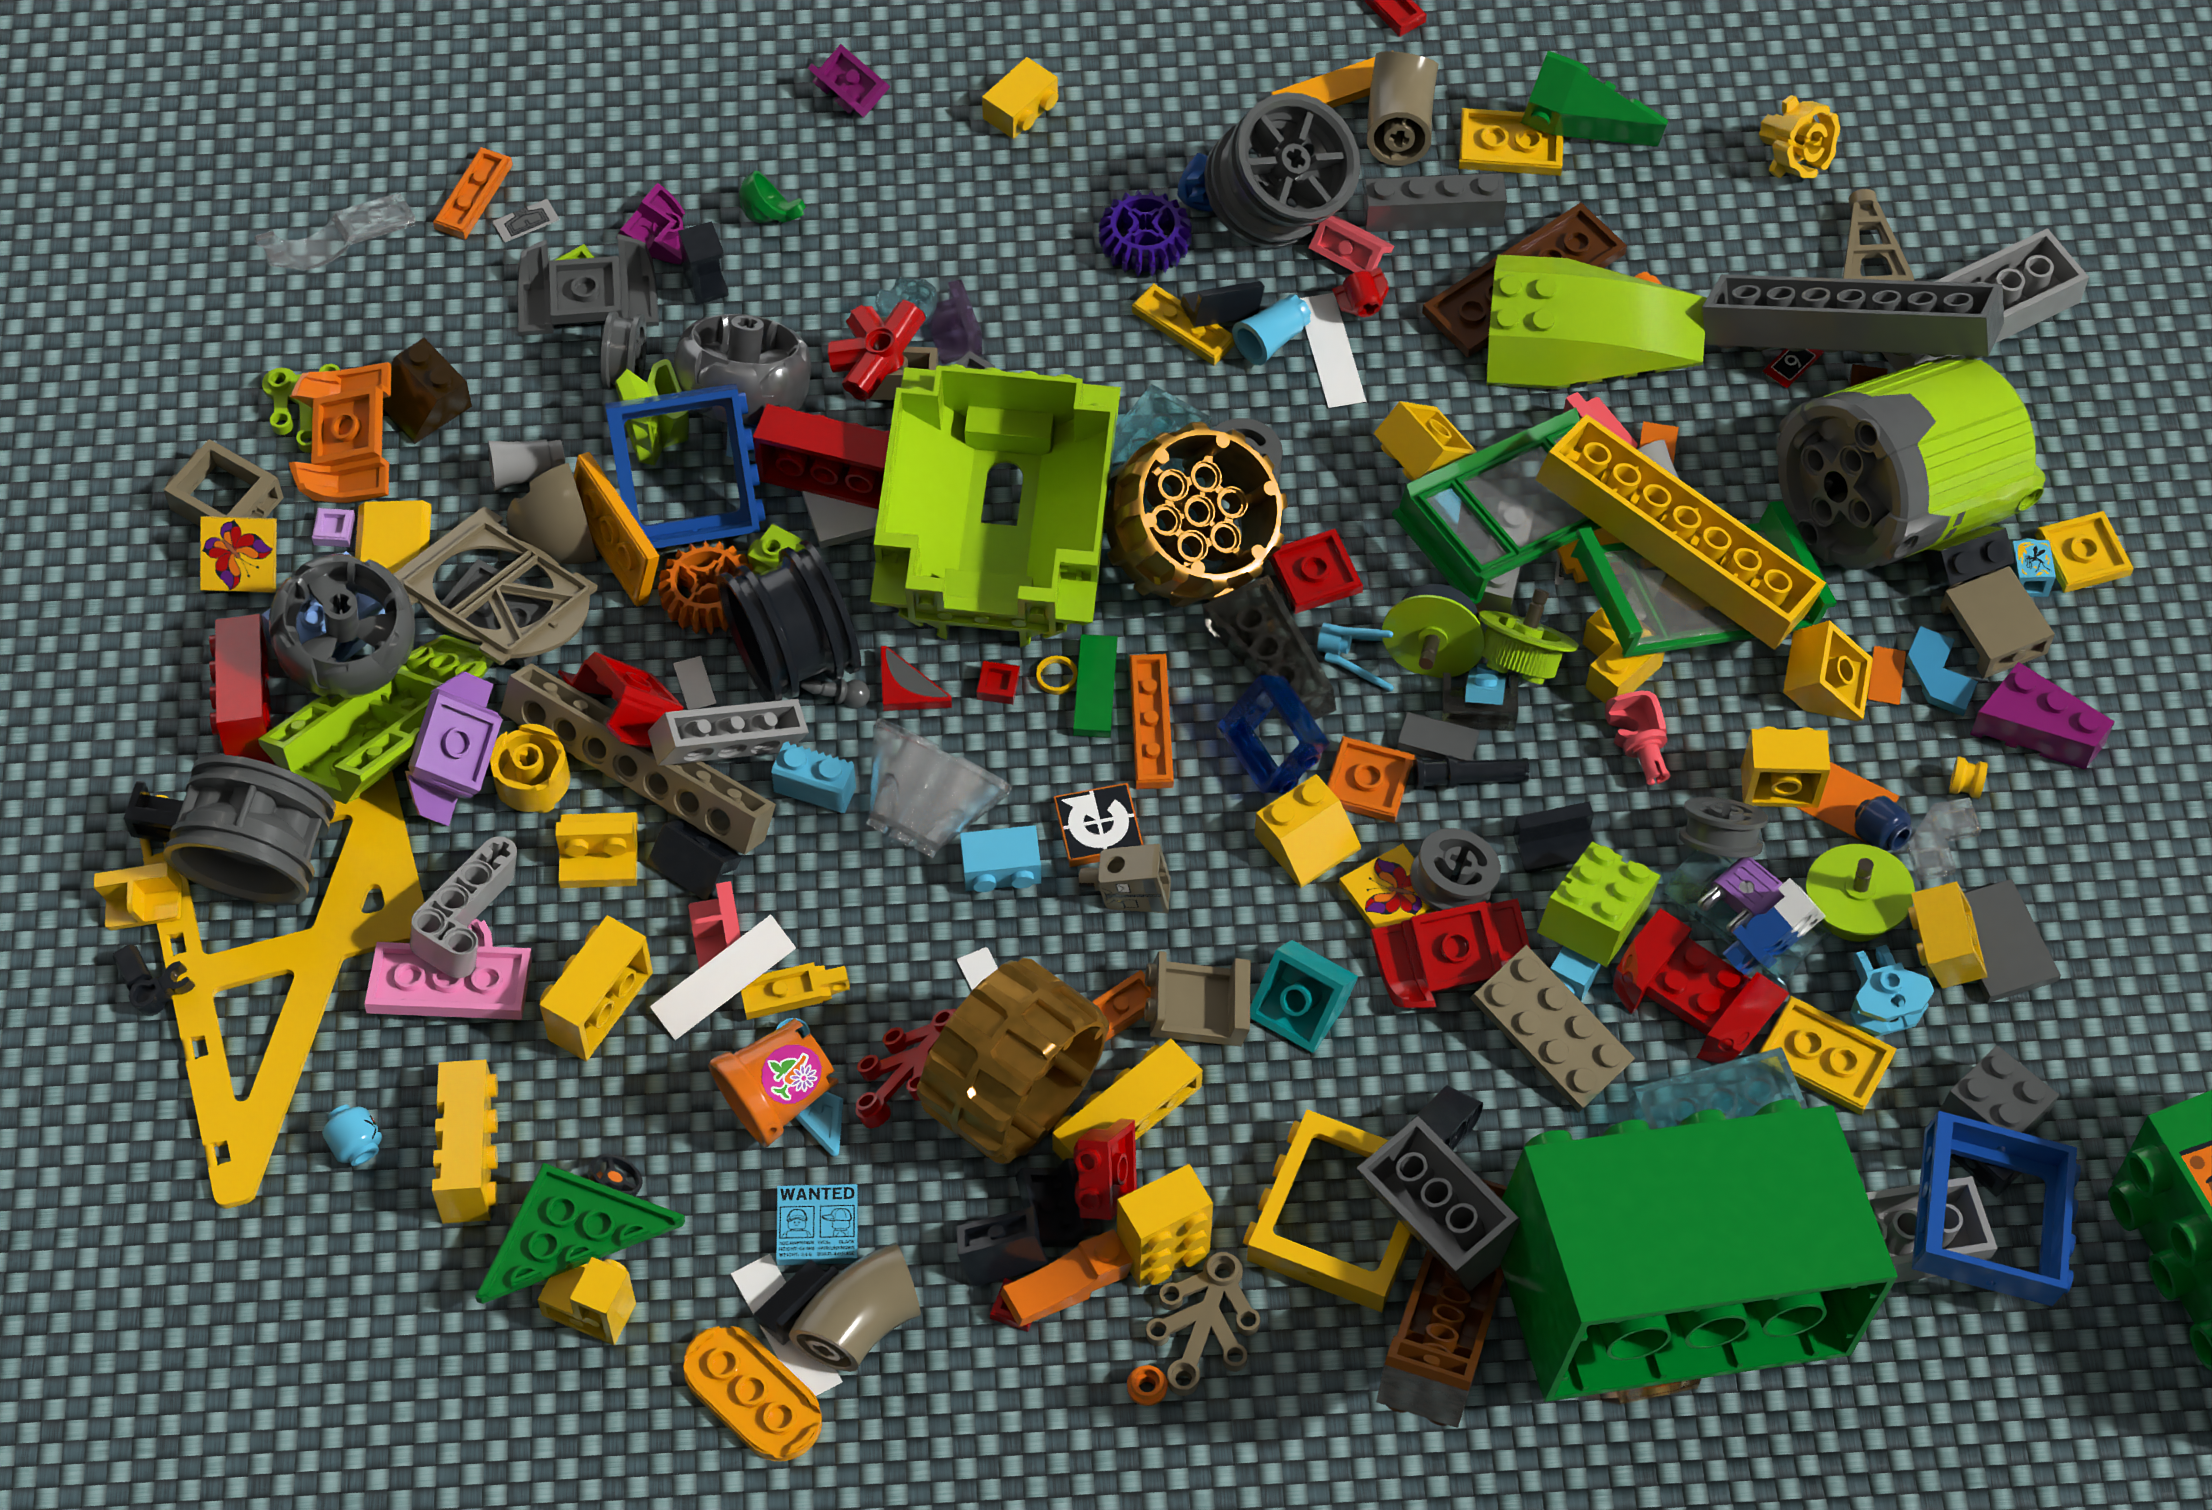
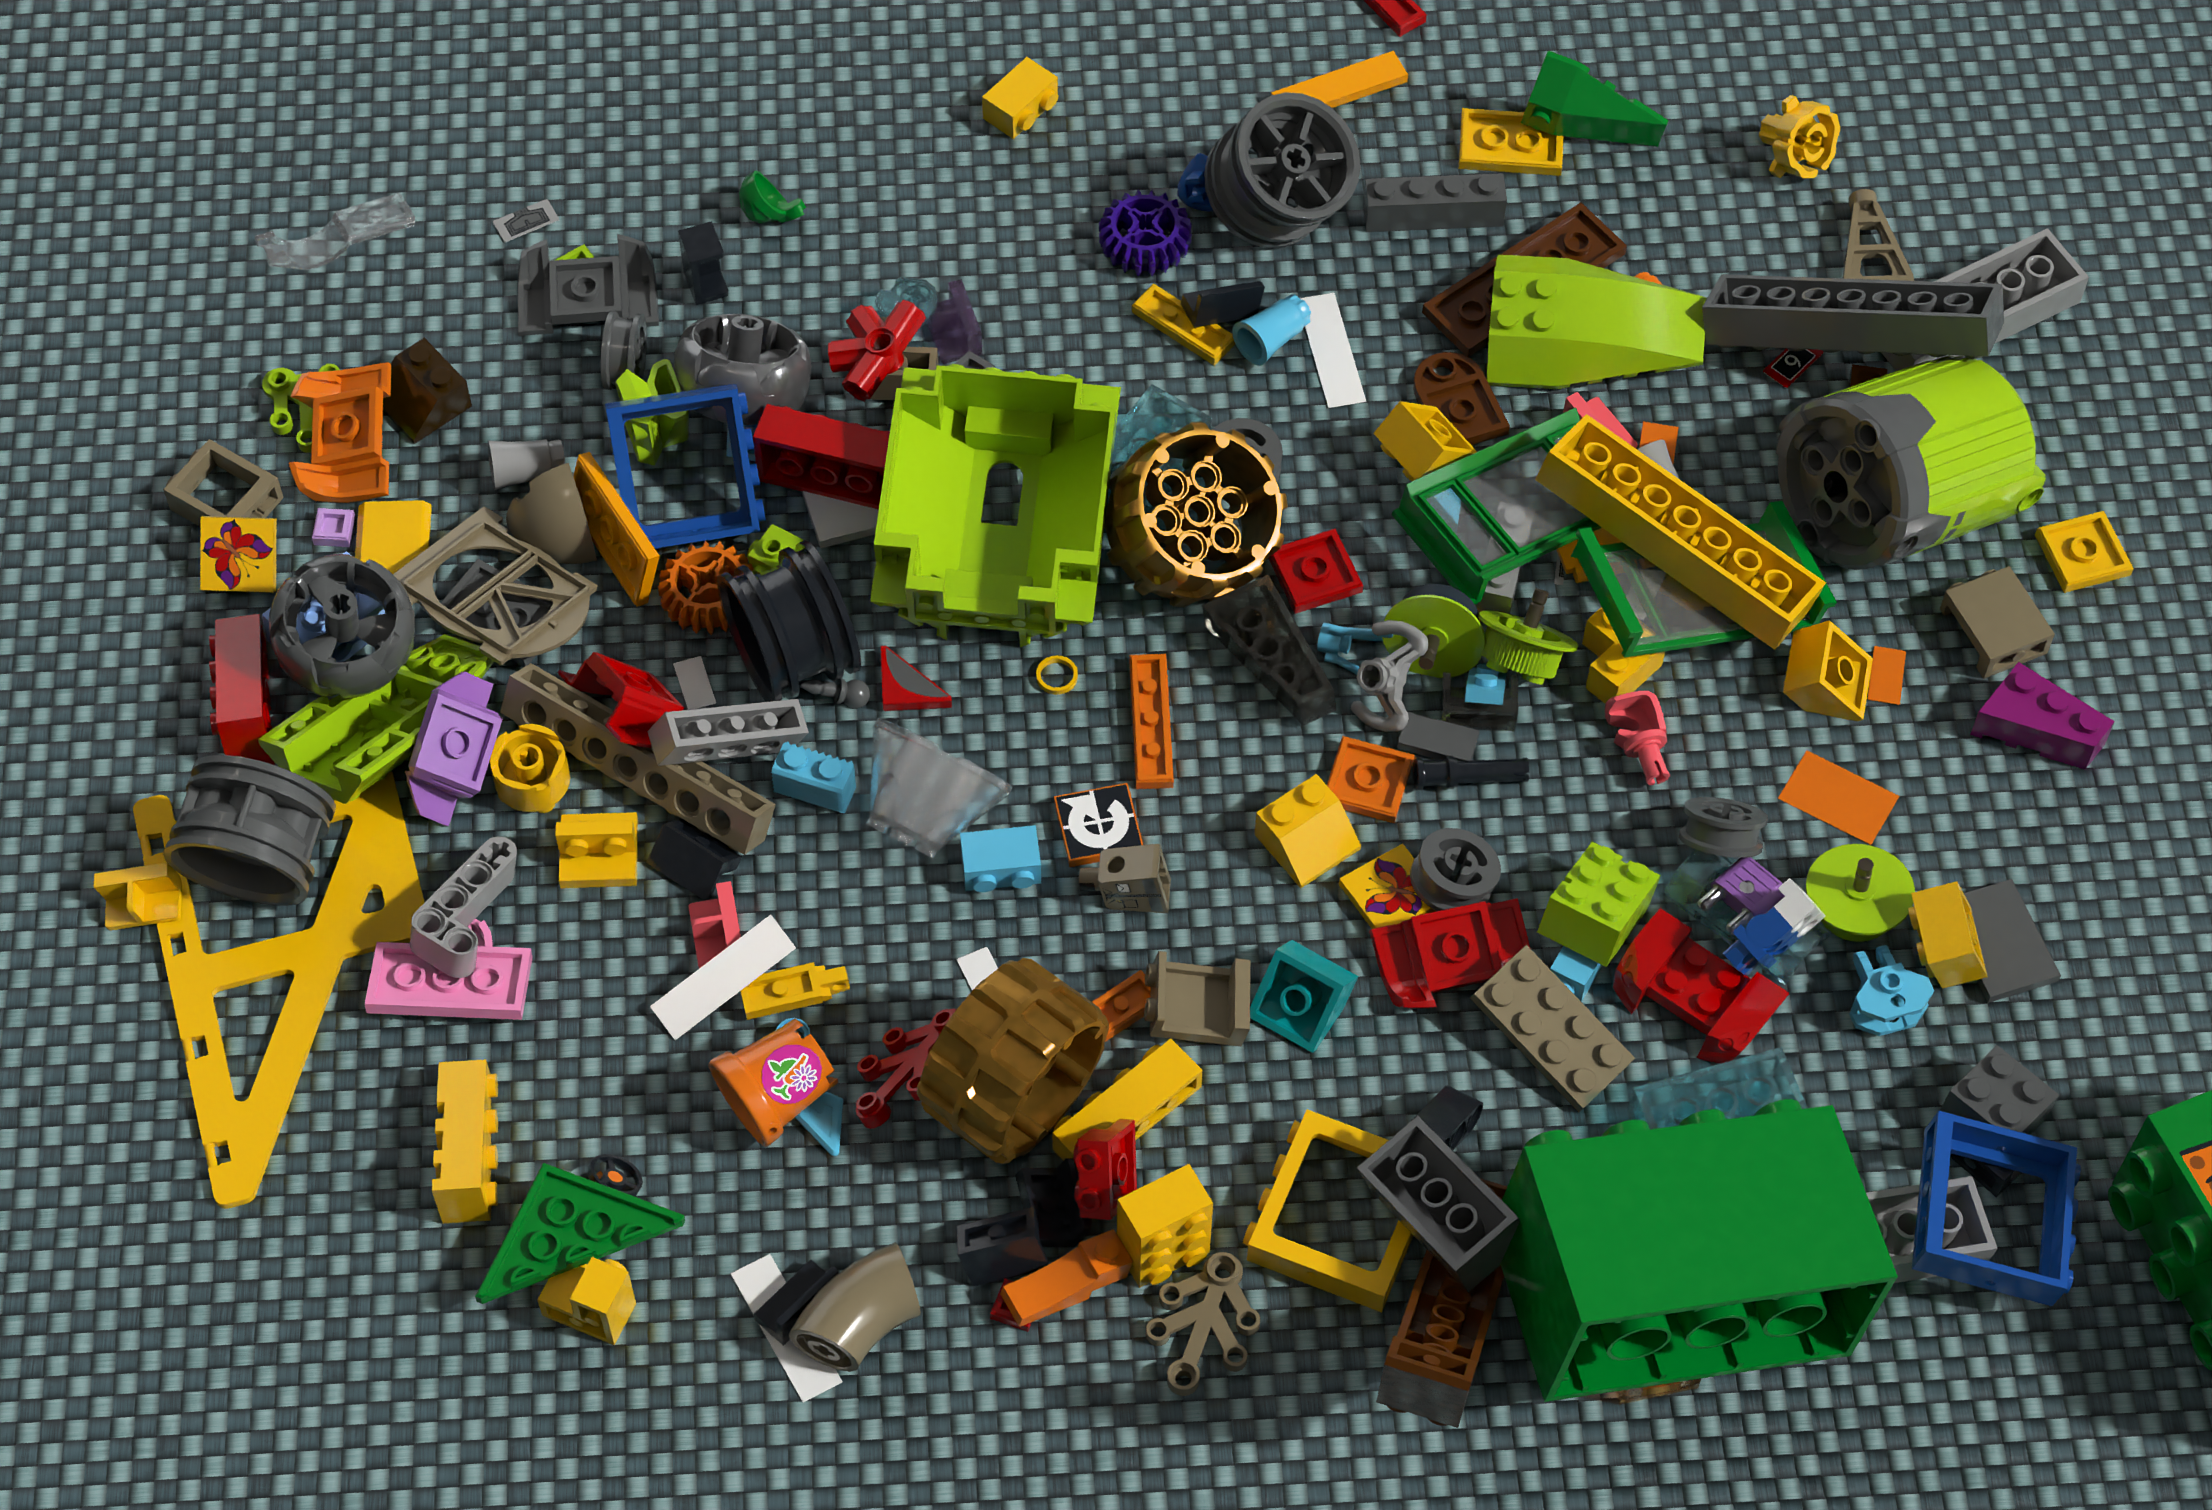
(145, 992): black bar -> none
(150, 815): black panel -> none
(352, 1135): medium azure head -> none
(472, 193): orange tile -> none
(595, 987): yellow brick -> none
(658, 225): magenta brick -> none
(752, 1393): light orange tile -> none
(817, 1224): medium azure tile -> none
(851, 80): magenta bracket -> none
(998, 682): red tile -> none
(1095, 686): green tile -> none
(1147, 1374): orange plate -> none
(1250, 711): clear blue window -> none
(1349, 245): coral panel -> none
(1362, 292): red piece -> none
(1387, 676): none -> light grey piece
(1401, 107): dark tan brick -> none
(1461, 396): none -> reddish brown tile
(1553, 836): black panel -> none
(1785, 767): yellow brick -> none
(1830, 1054): yellow tile -> none
(1883, 823): dark blue head -> none
(1929, 845): clear tile -> none
(1939, 685): dark azure tile -> none
(1968, 777): yellow wheel -> none
(1969, 555): black brick -> none
(2034, 566): medium azure brick -> none

